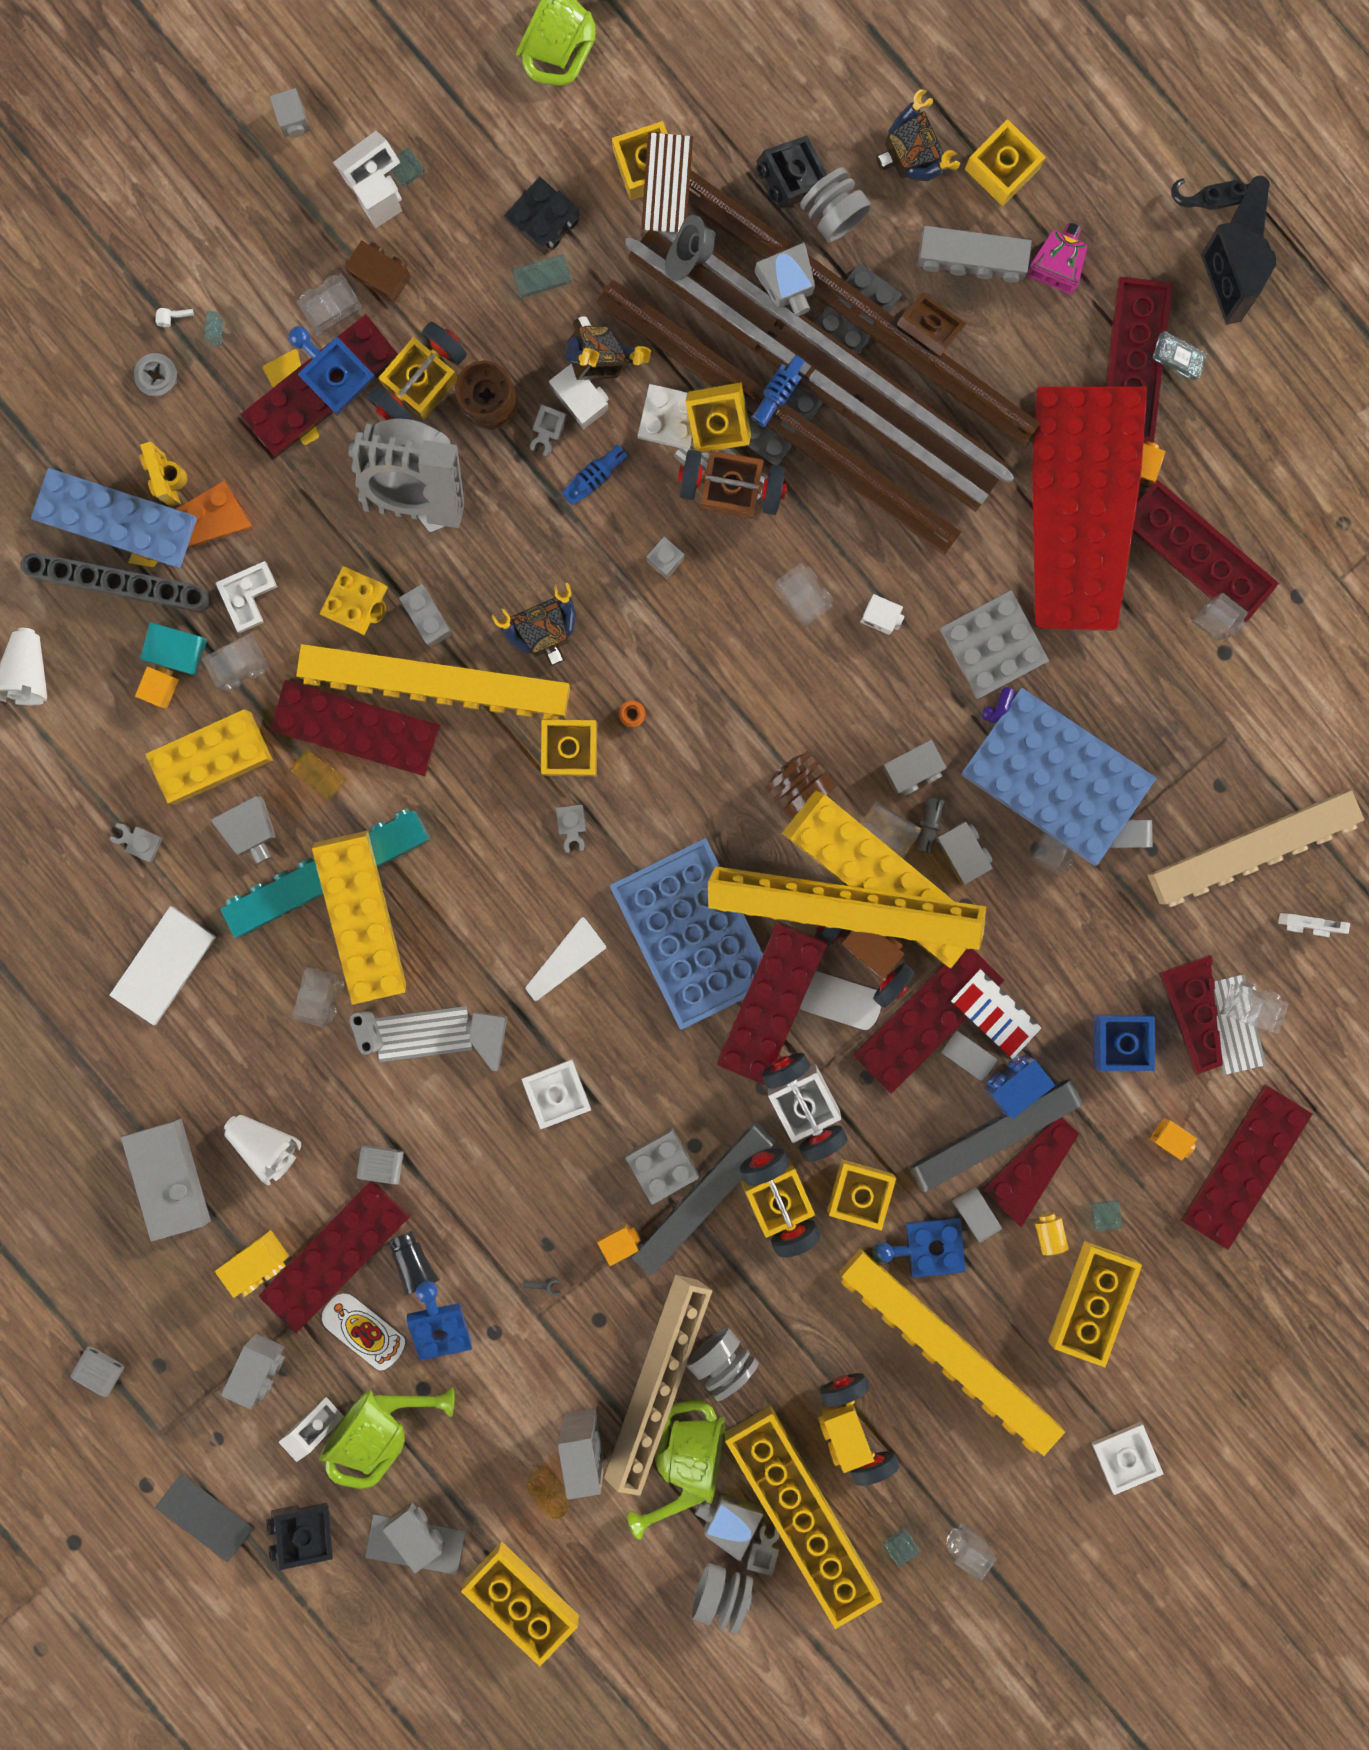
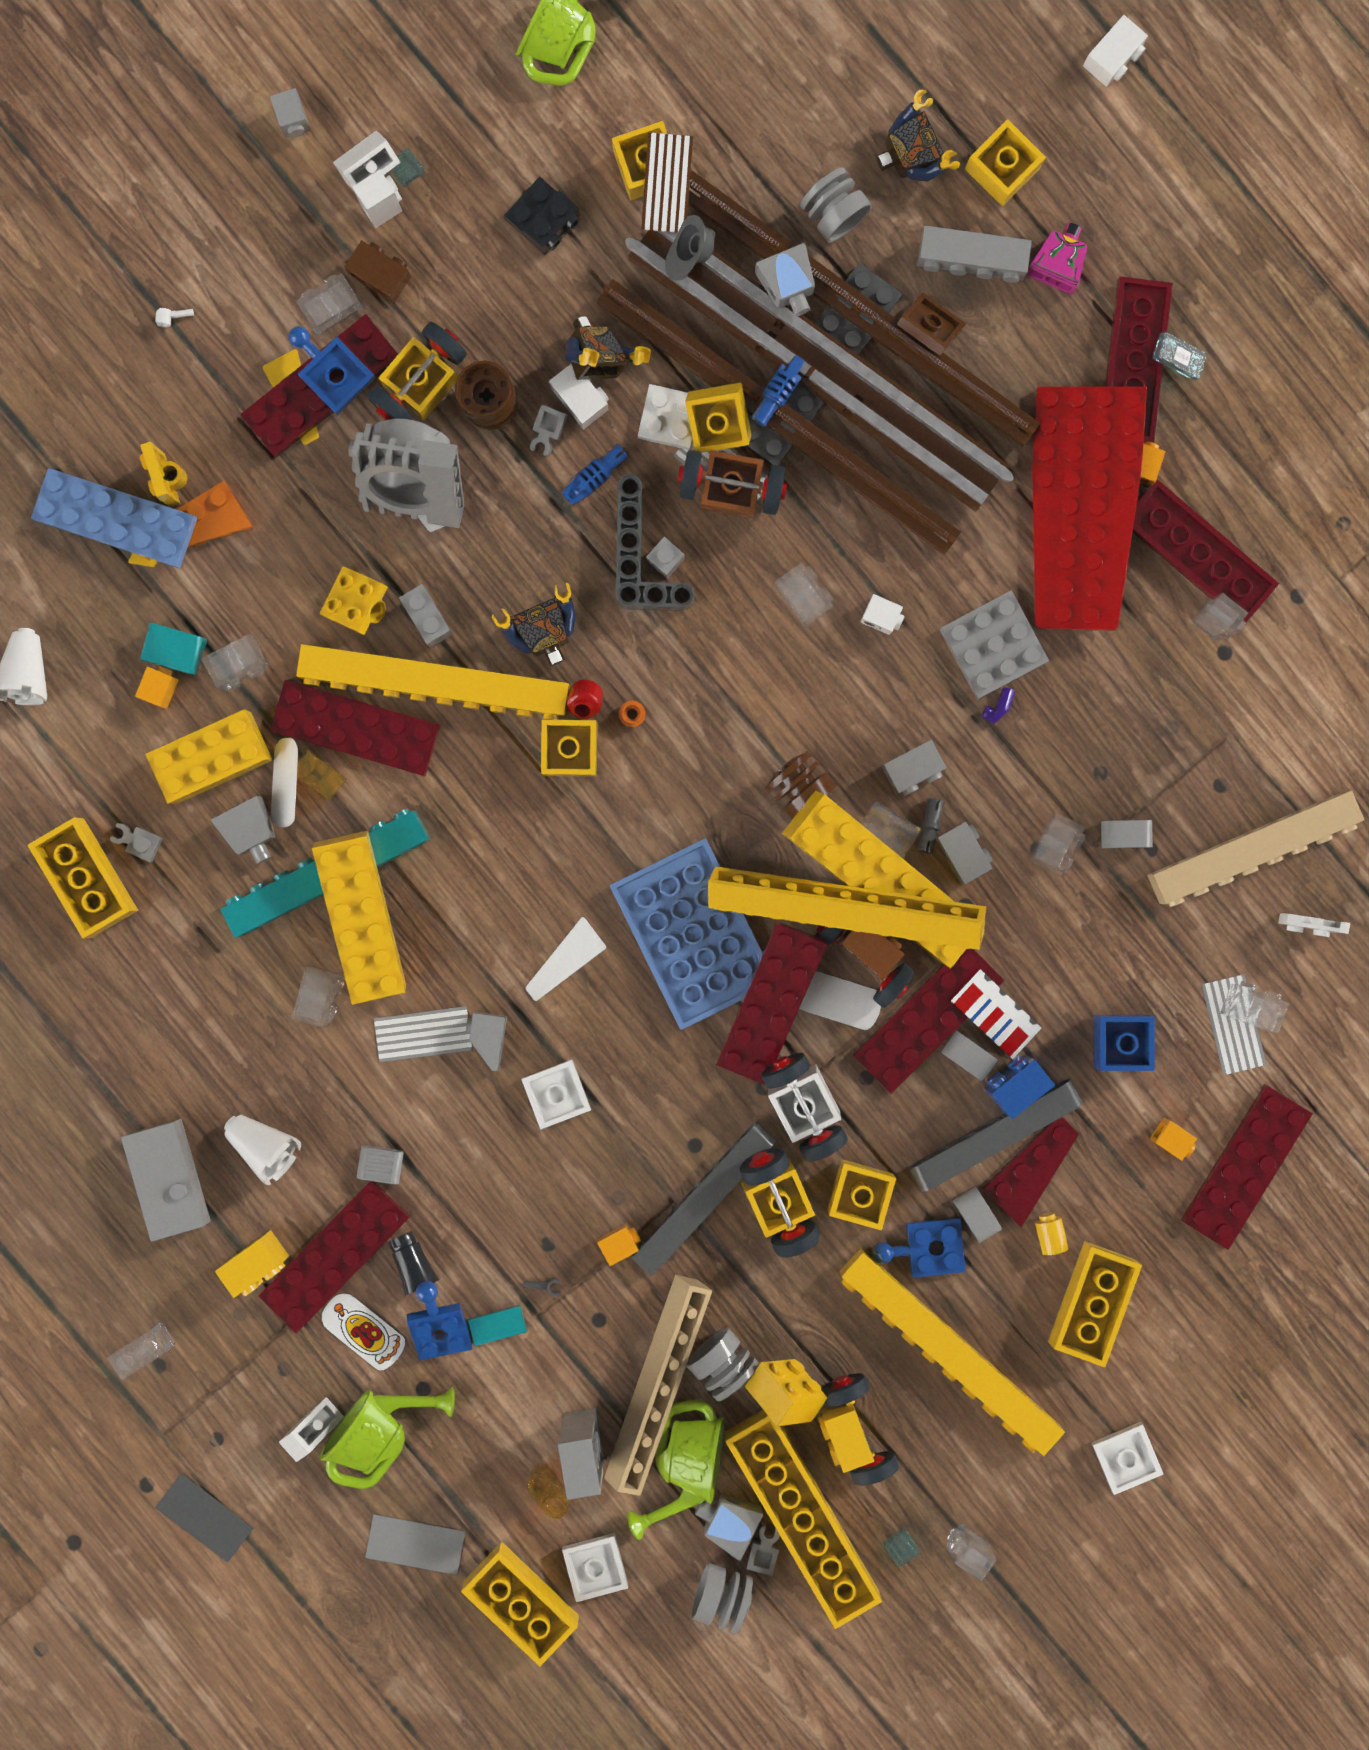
(82, 877): none -> yellow brick
(97, 1371): light grey piece -> none
(103, 578): dark grey beam -> none
(141, 1350): none -> clear brick
(152, 363): light grey gear -> none
(163, 965): white tile -> none
(213, 328): clear light blue tile -> none
(239, 594): white plate -> none
(253, 1370): light grey brick -> none
(284, 783): none -> white sticker
(299, 1535): black plate -> none
(366, 1032): light grey piece -> none
(414, 1537): light grey brick -> none
(497, 1325): none -> teal tile
(542, 276): clear light blue tile -> none
(571, 822): light grey plate -> none
(584, 699): none -> red head
(595, 1567): none -> white plate
(633, 556): none -> dark grey beam
(662, 1165): light grey brick -> none
(786, 1392): none -> yellow brick
(790, 170): black plate -> none
(1058, 777): medium blue plate -> none
(1106, 1215): clear light blue tile -> none
(1115, 50): none -> white brick
(1193, 1004): dark red wing -> none
(1237, 252): black slope -> none

